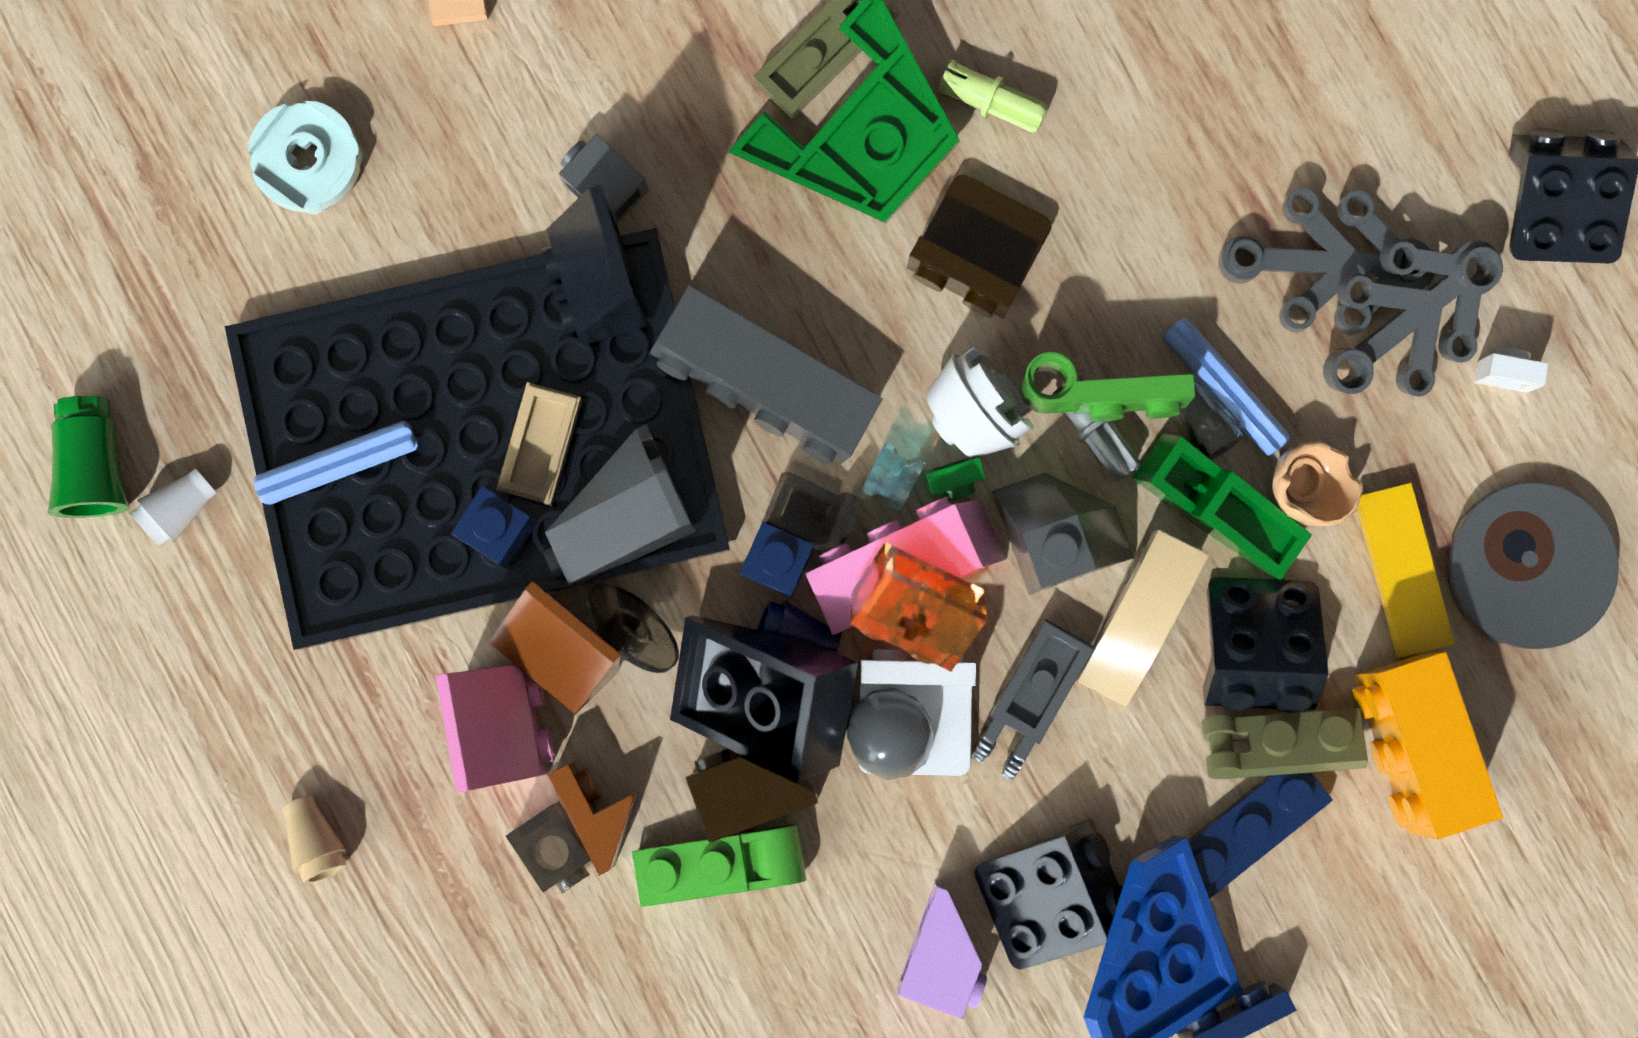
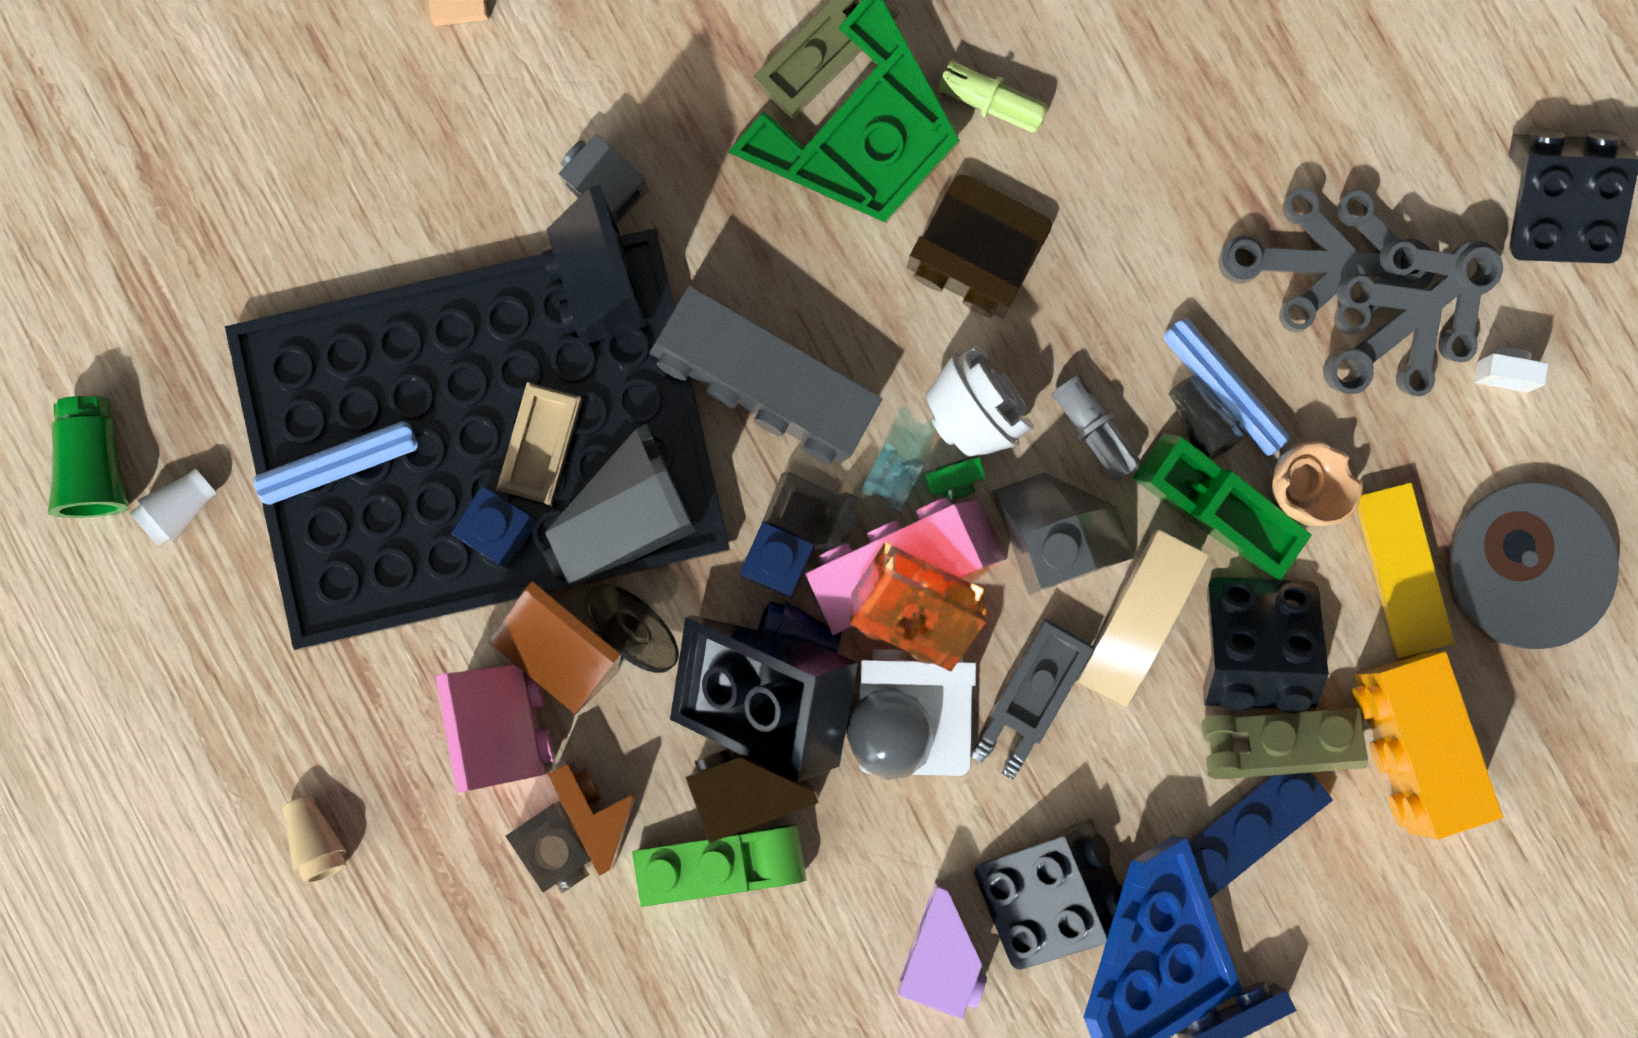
(301, 125): light aqua plate -> none
(1105, 398): bright green plate -> none

